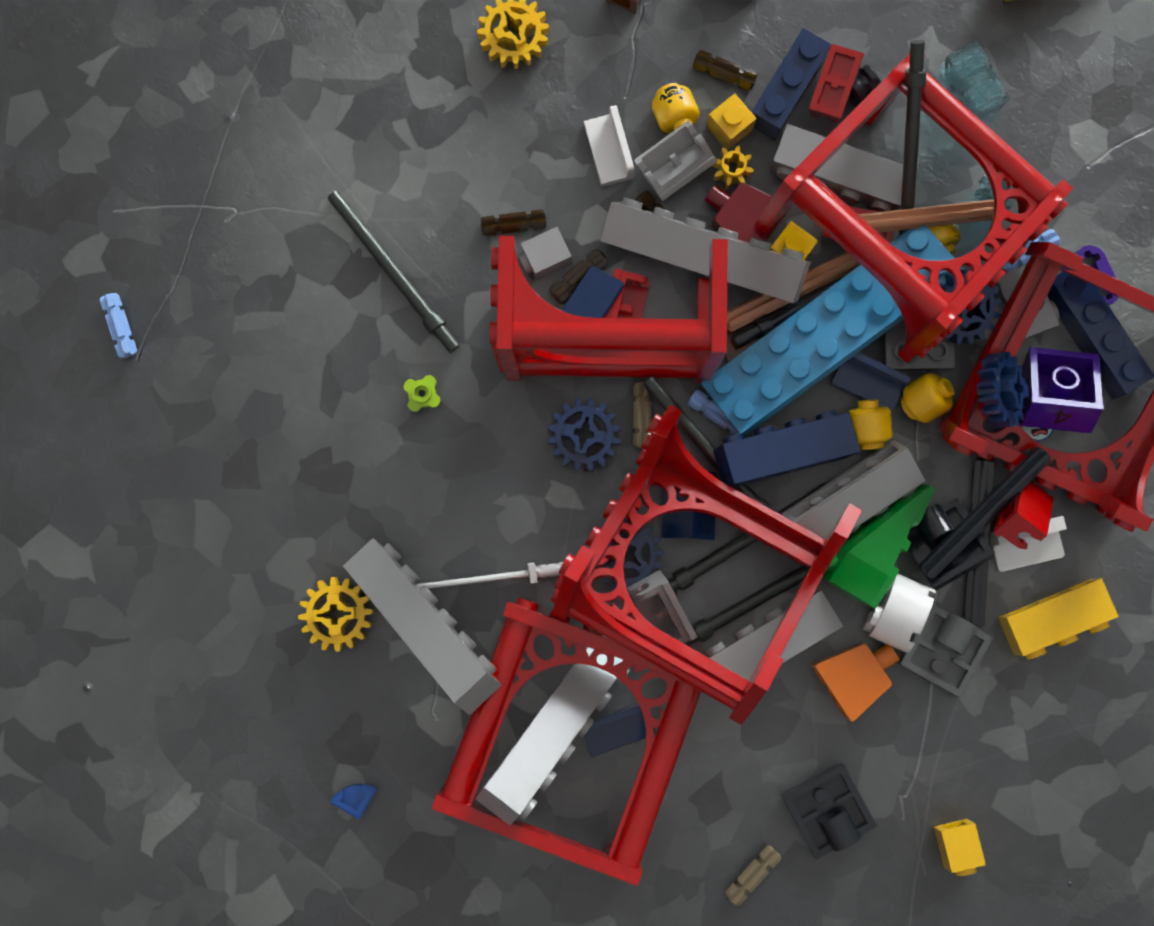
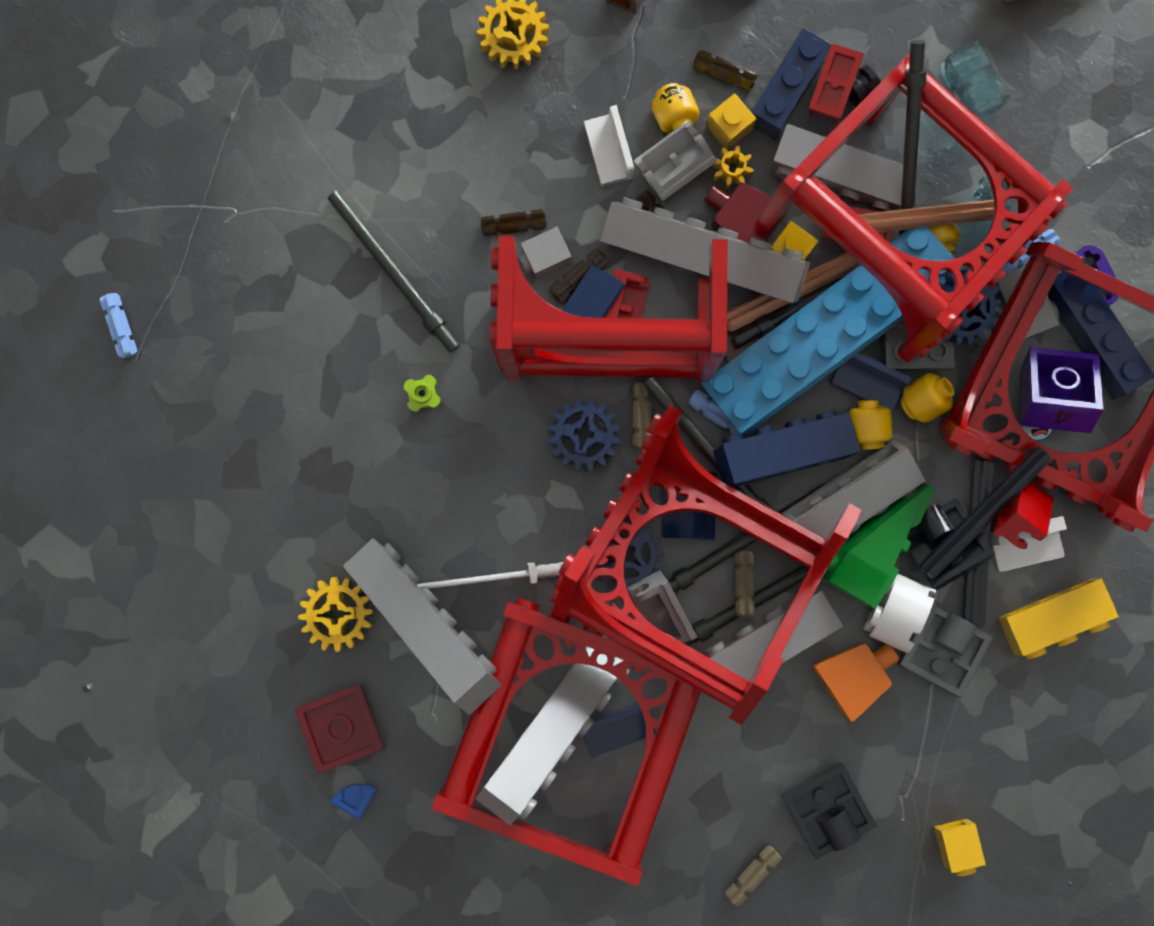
(339, 728): none -> dark red plate
(744, 584): none -> dark tan axle
(1002, 389): dark blue gear -> none

